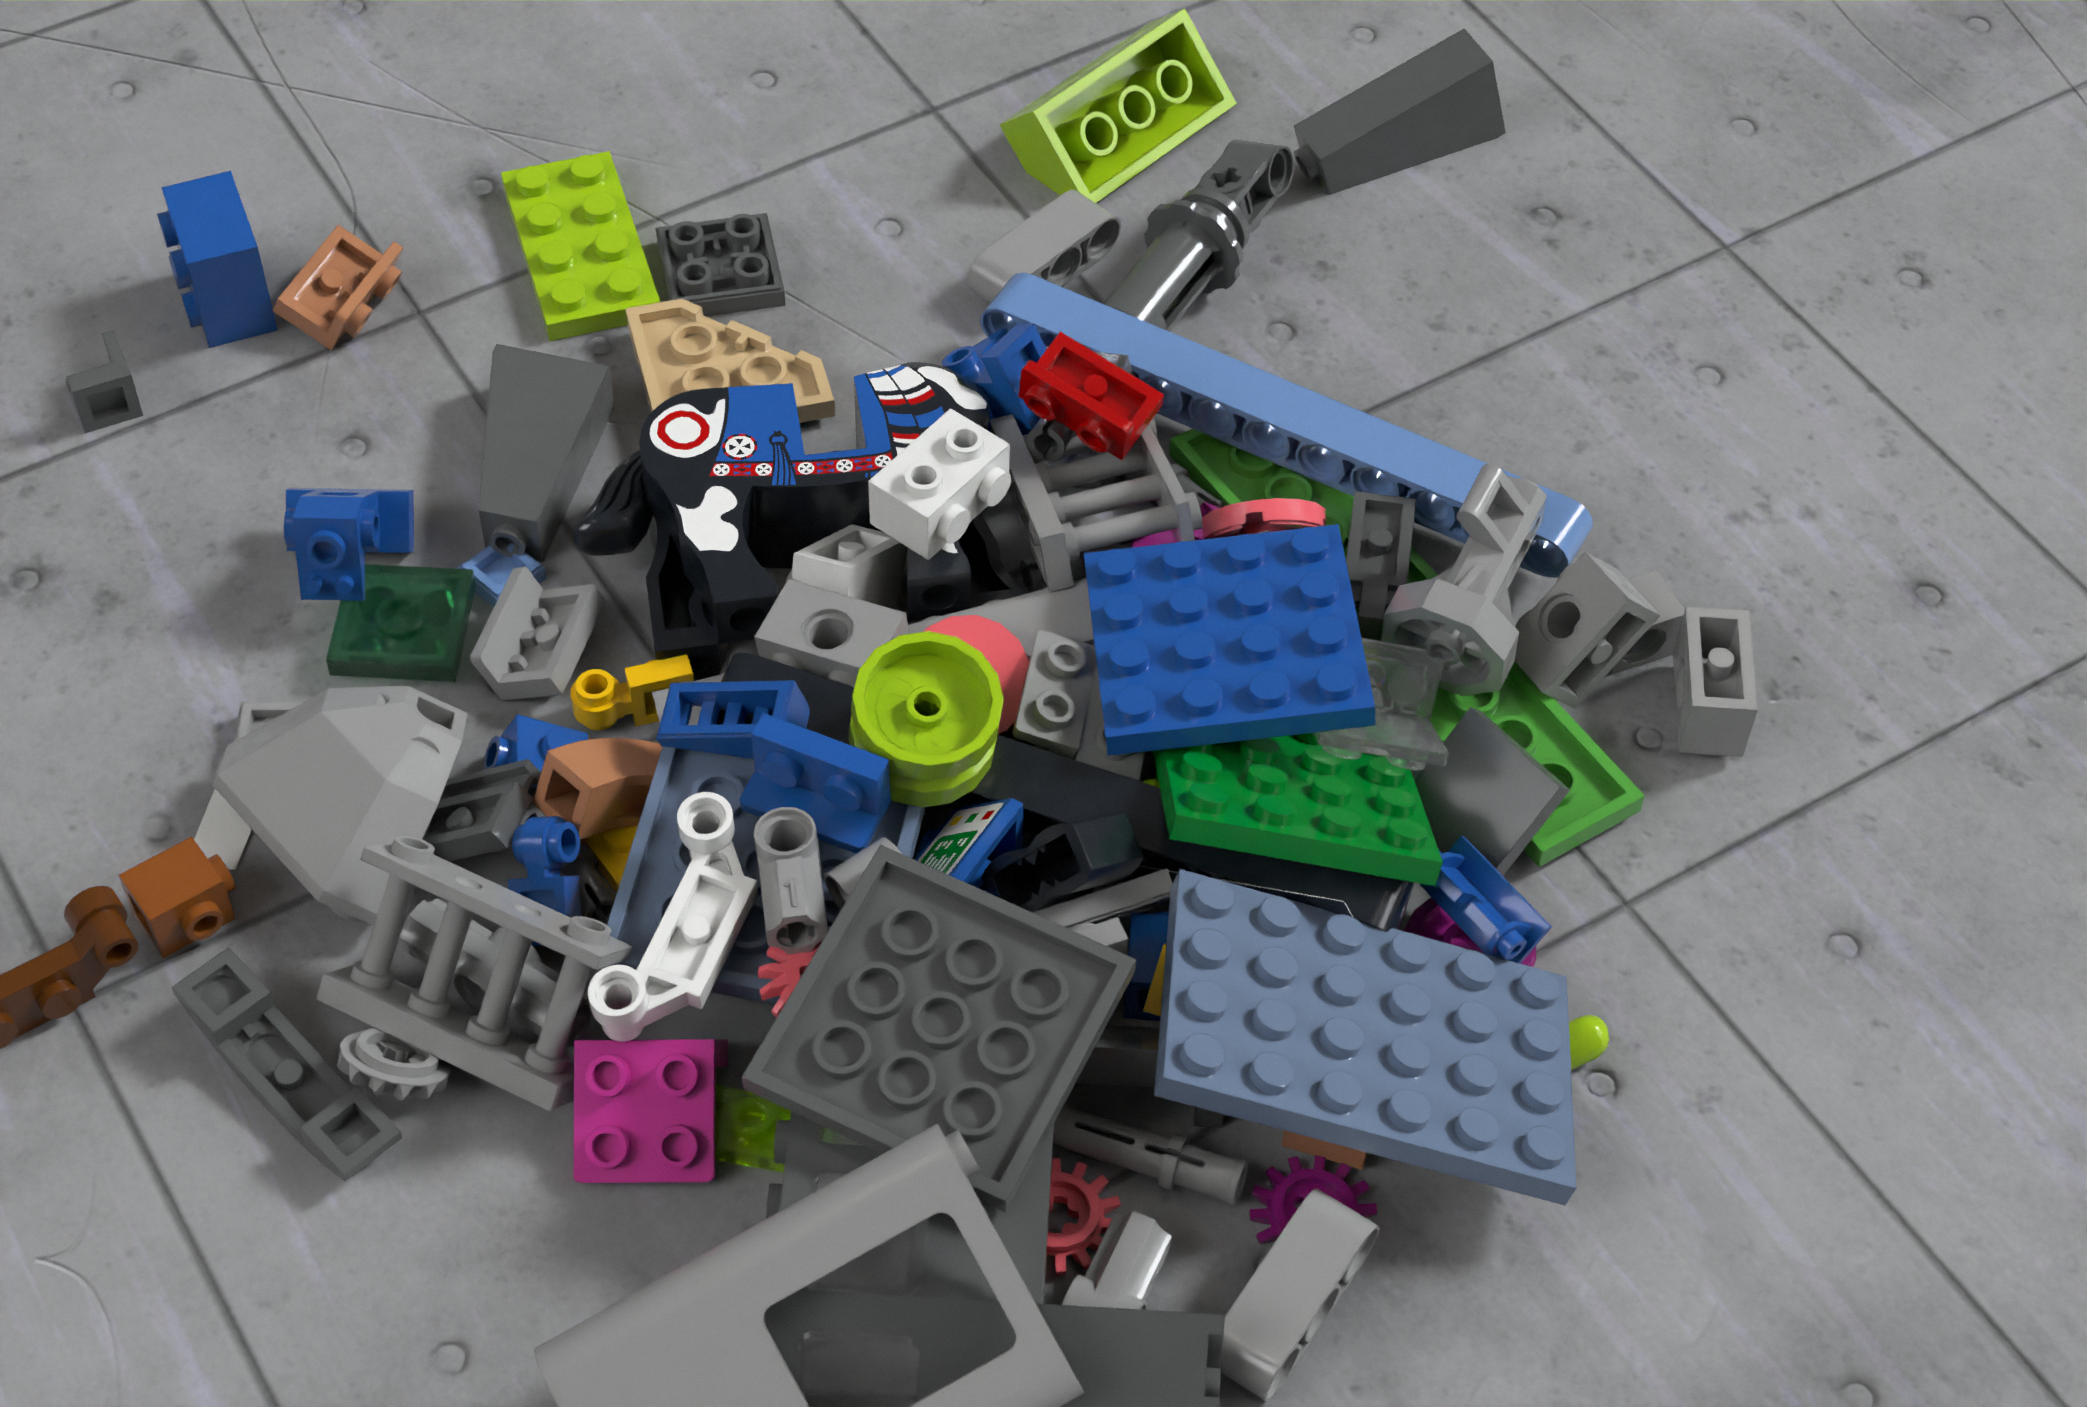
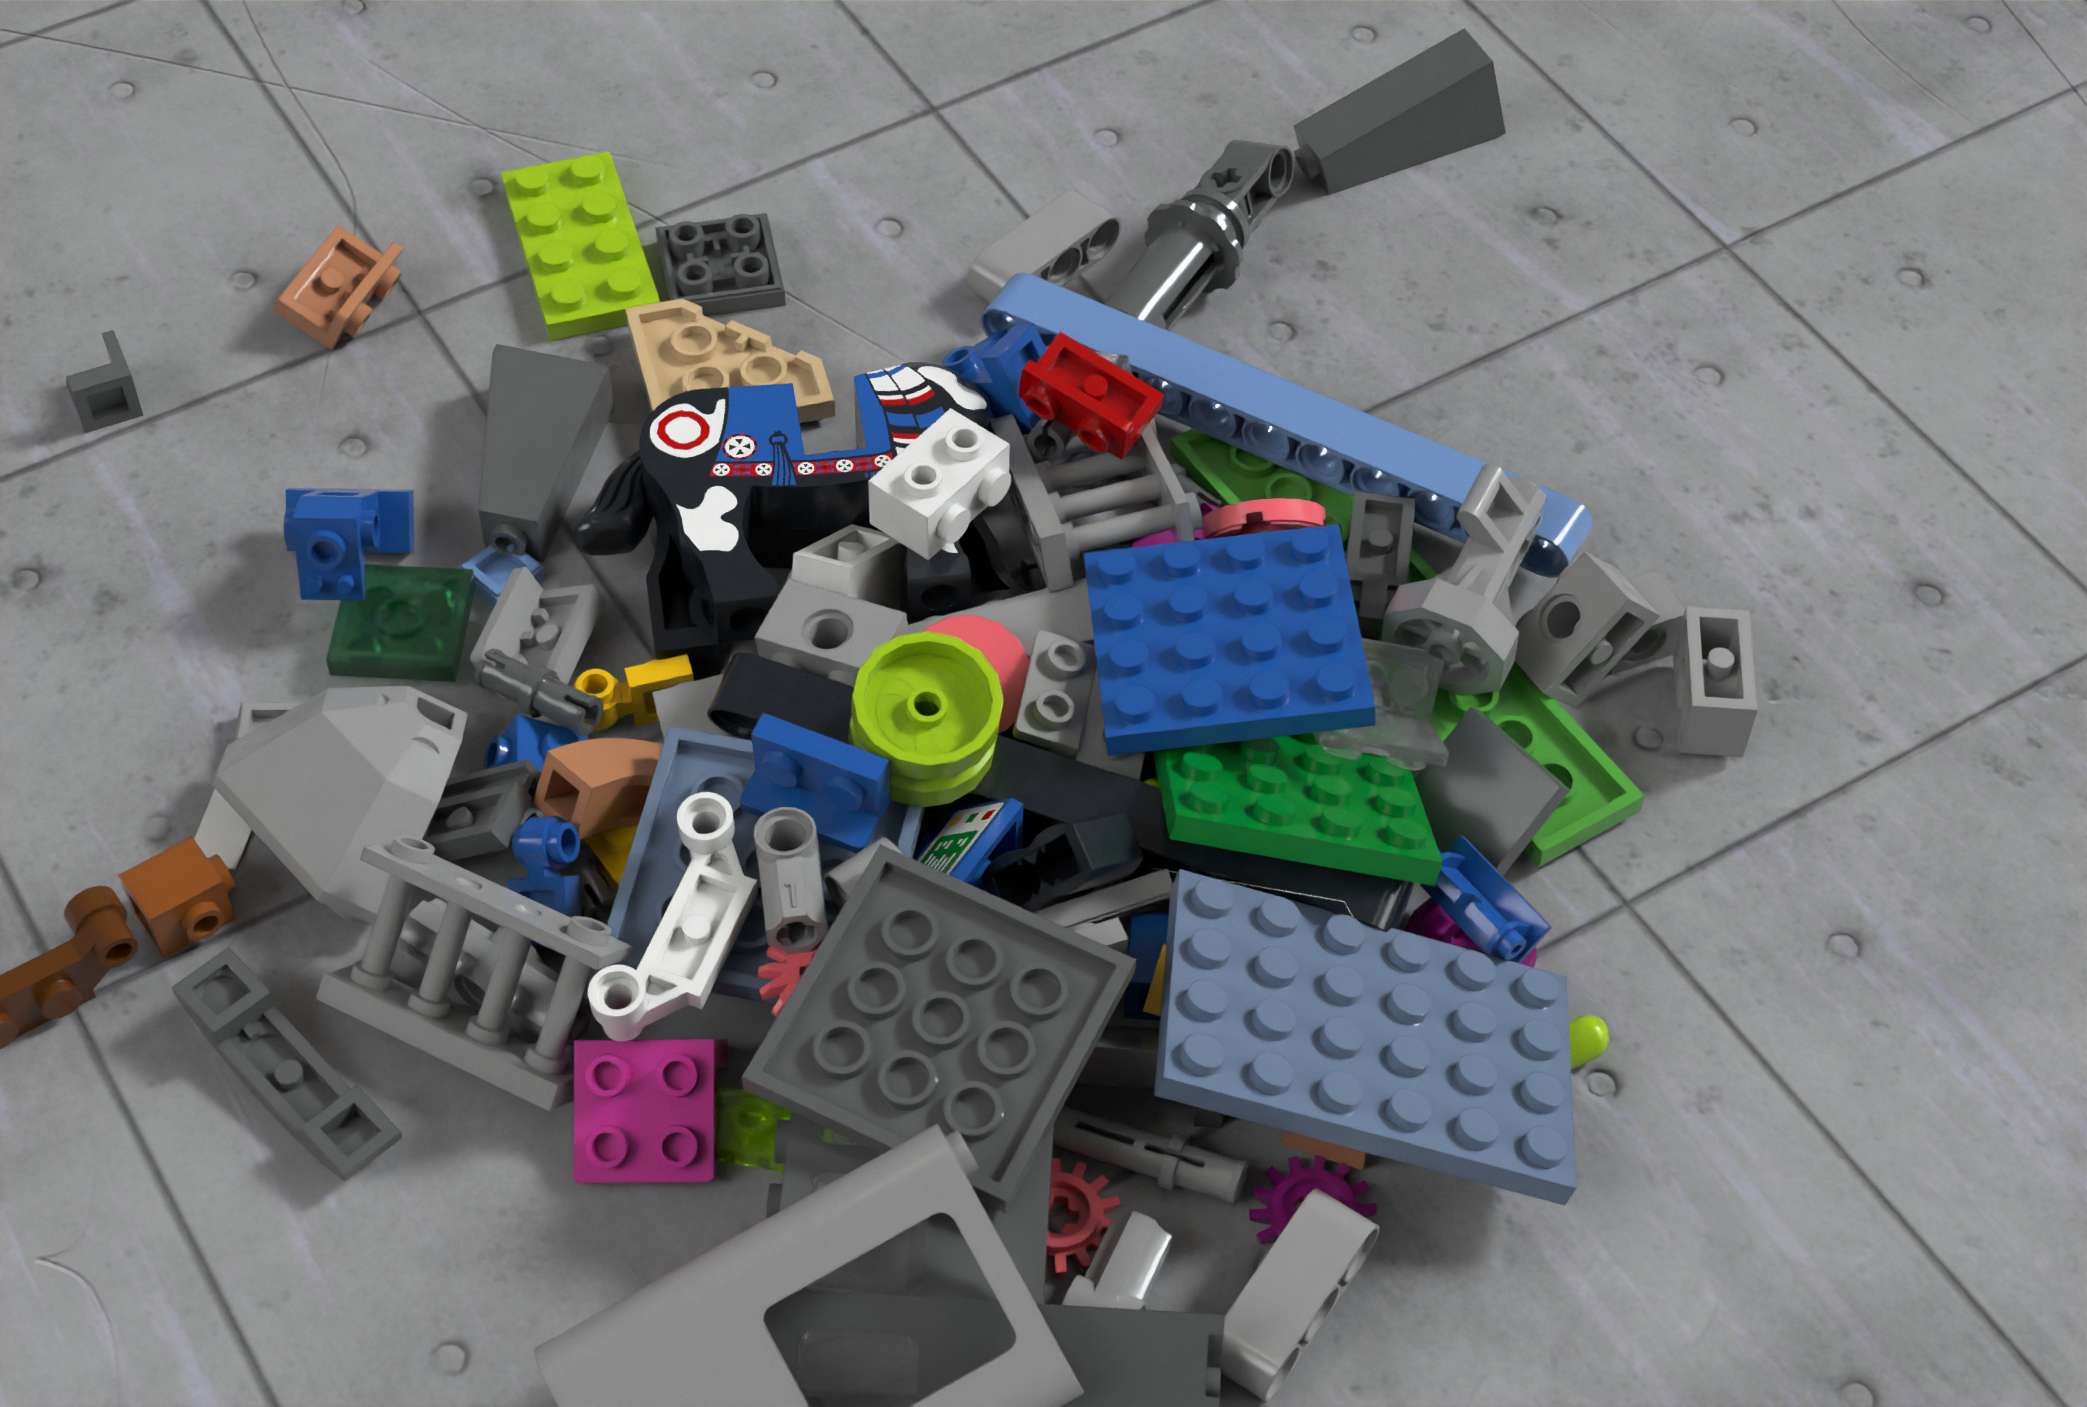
(216, 259): blue brick -> none
(391, 1065): light grey gear -> none
(539, 692): none -> dark grey pin
(732, 738): blue slope -> none
(1121, 110): lime slope -> none

